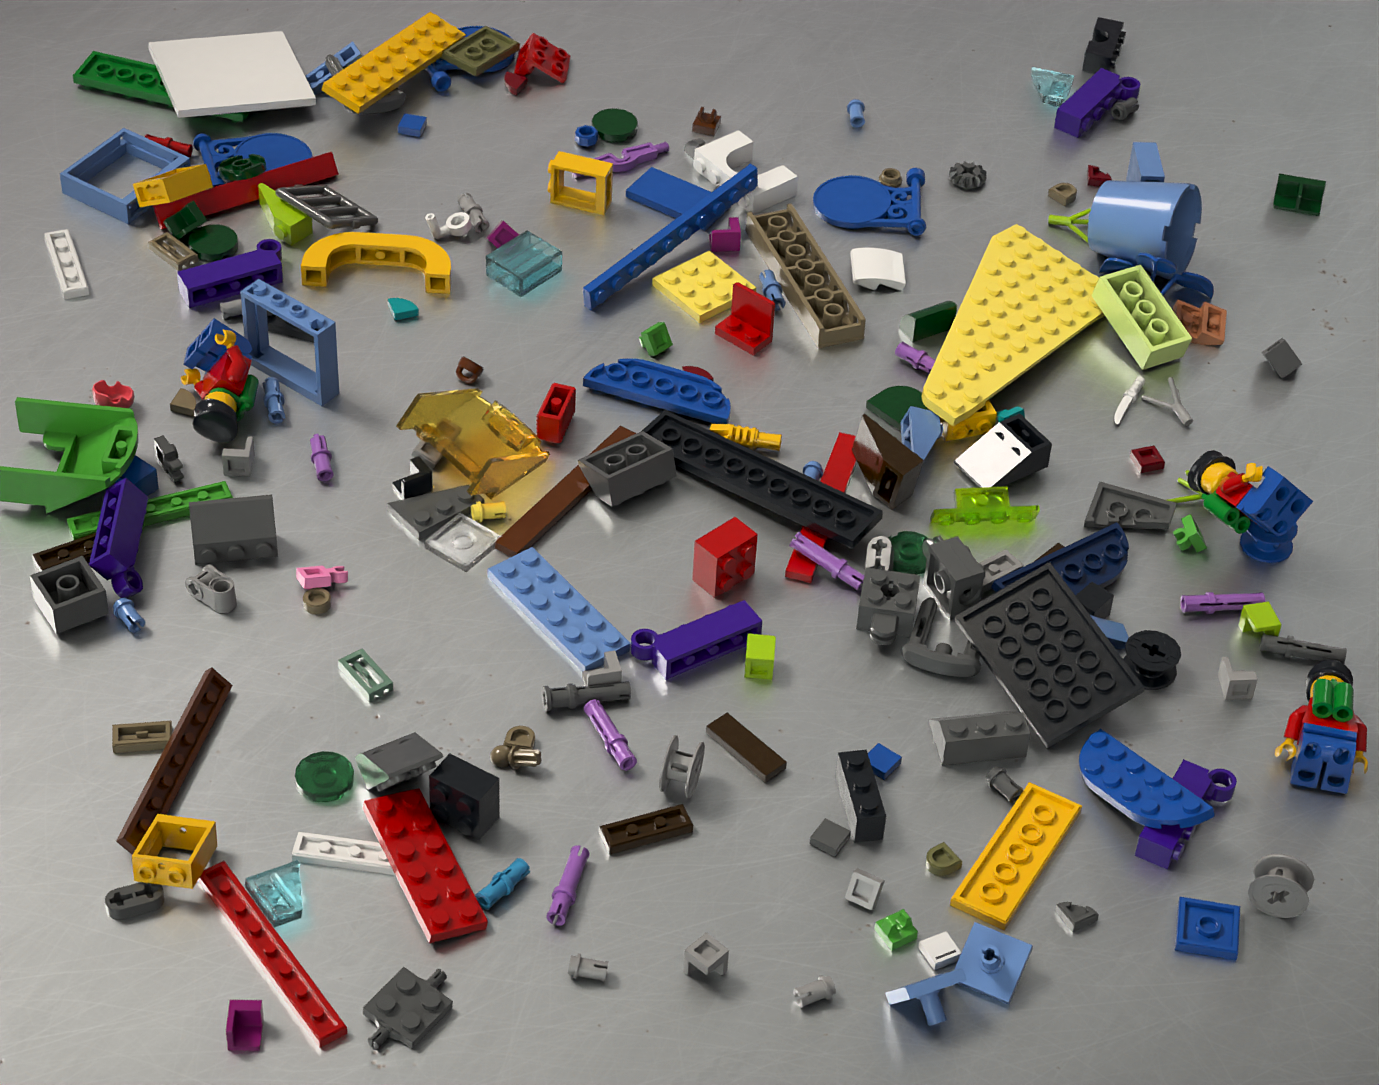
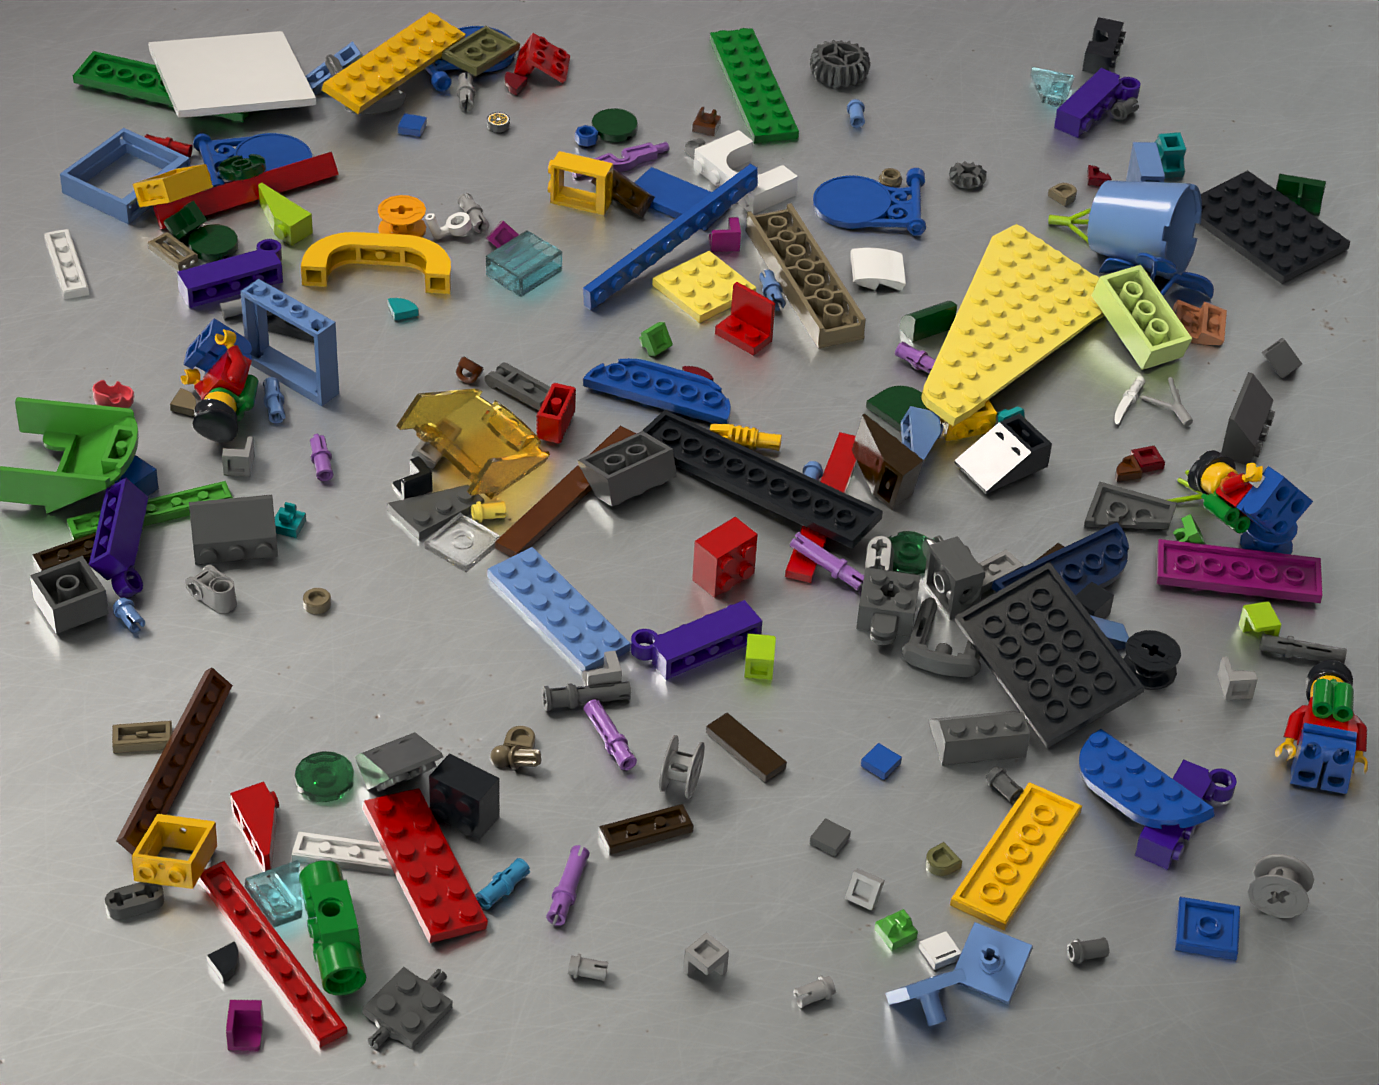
(168, 457): dark grey plate -> none
(224, 961): none -> black tile
(256, 816): none -> red slope
(289, 520): none -> teal tile
(320, 576): bright pink plate -> none
(322, 215): dark grey bar -> none
(332, 927): none -> green brick
(371, 688): sand green tile -> none
(402, 216): none -> light orange piece
(466, 92): none -> light grey pin
(498, 122): none -> dark grey tile
(518, 384): none -> dark grey plate
(630, 194): none -> dark brown tile
(753, 86): none -> green plate
(840, 63): none -> dark grey gear
(860, 796): black brick -> none
(983, 504): clear neon green bracket -> none
(1076, 916): dark grey tile -> none
(1089, 949): none -> dark grey pin
(1128, 469): none -> reddish brown tile
(1172, 153): none -> teal brick
(1219, 602): medium lavender pin -> none
(1239, 571): none -> magenta plate
(1248, 422): none -> dark grey slope
(1268, 227): none -> black plate

